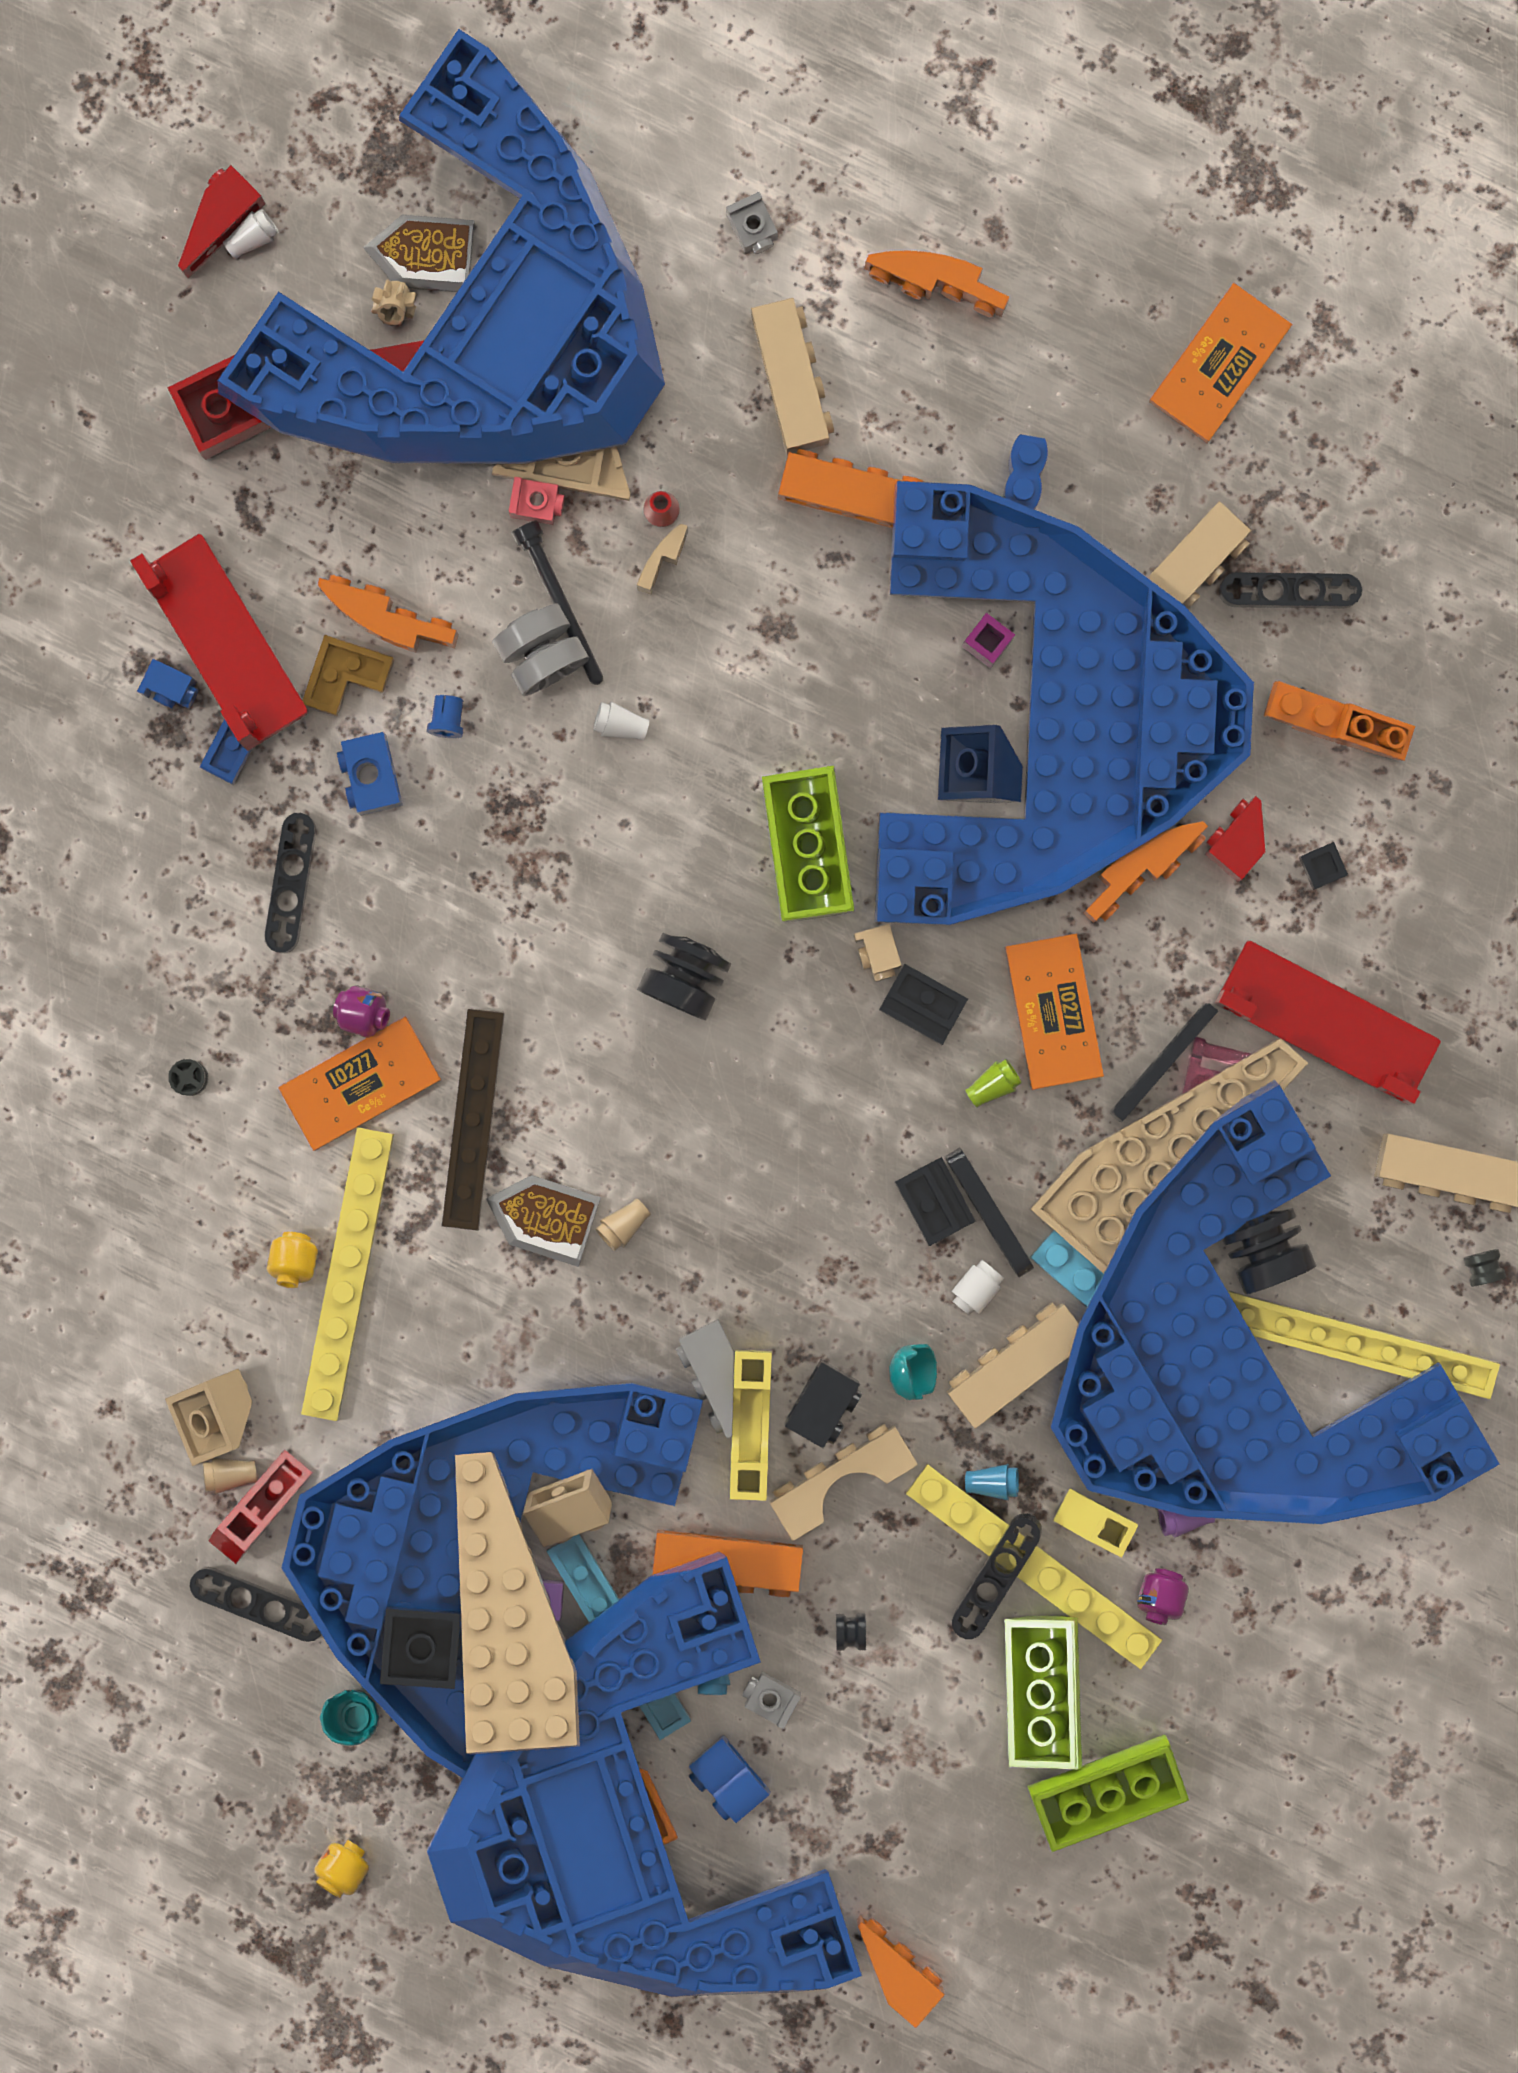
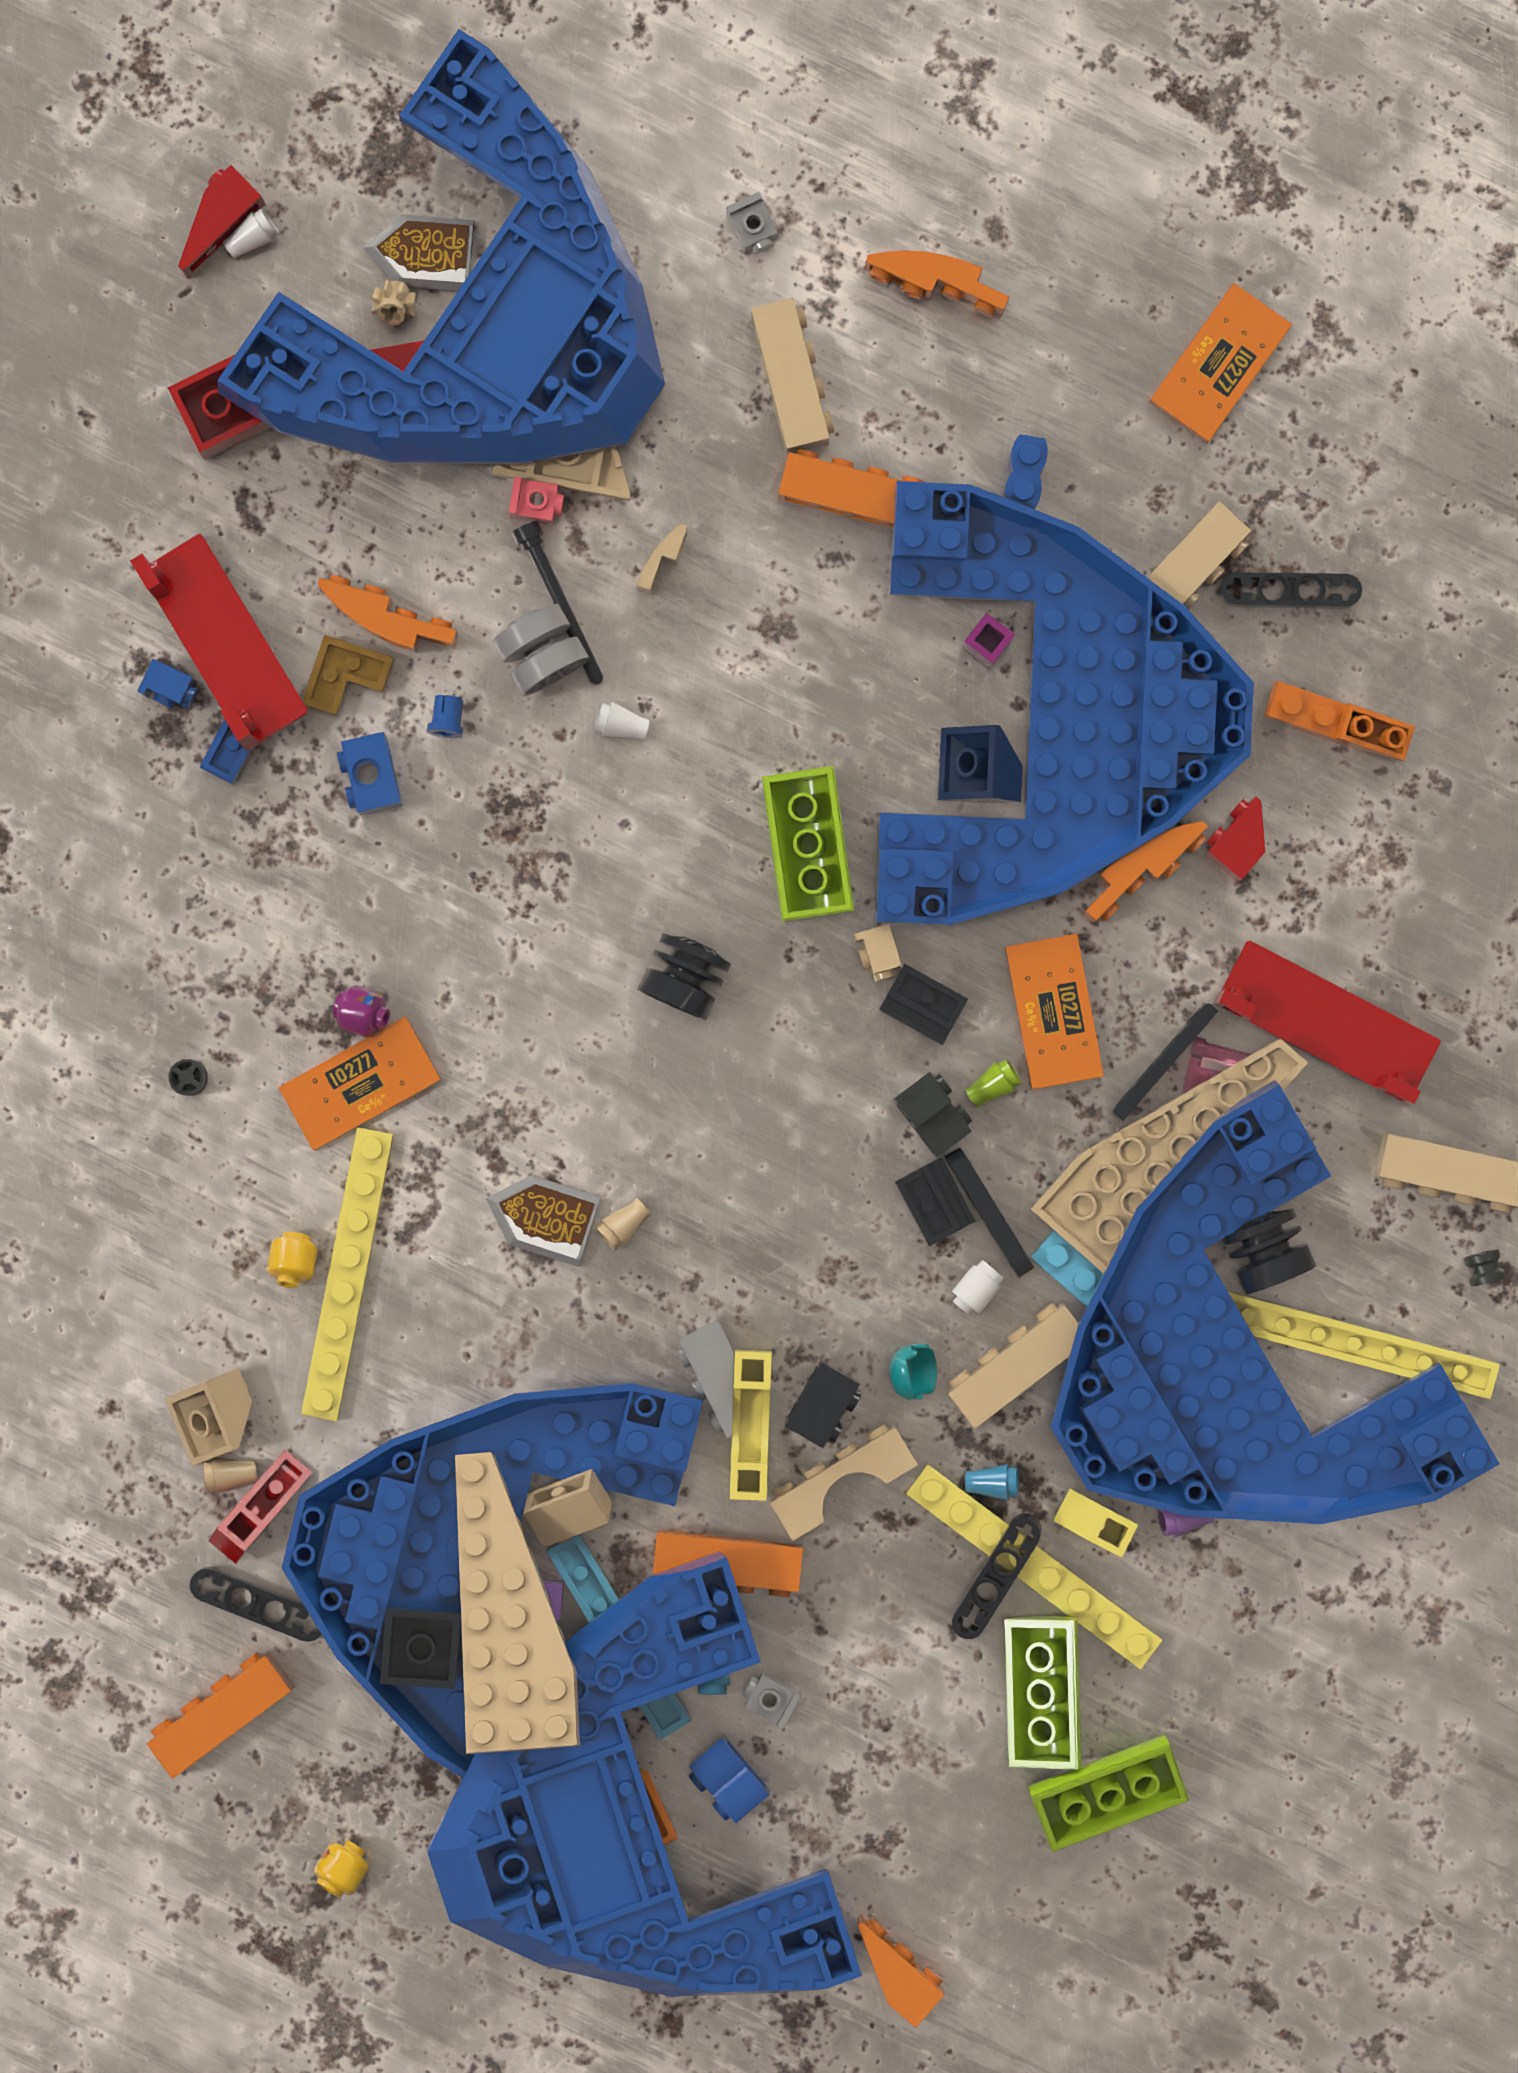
(220, 1714): none -> orange brick
(285, 882): black beam -> none
(349, 1718): teal hair -> none
(473, 1119): dark brown plate -> none
(665, 516): red cone -> none
(850, 1632): black wheel -> none
(932, 1114): none -> pearl dark grey brick
(1162, 1596): magenta head -> none
(1323, 866): black plate -> none

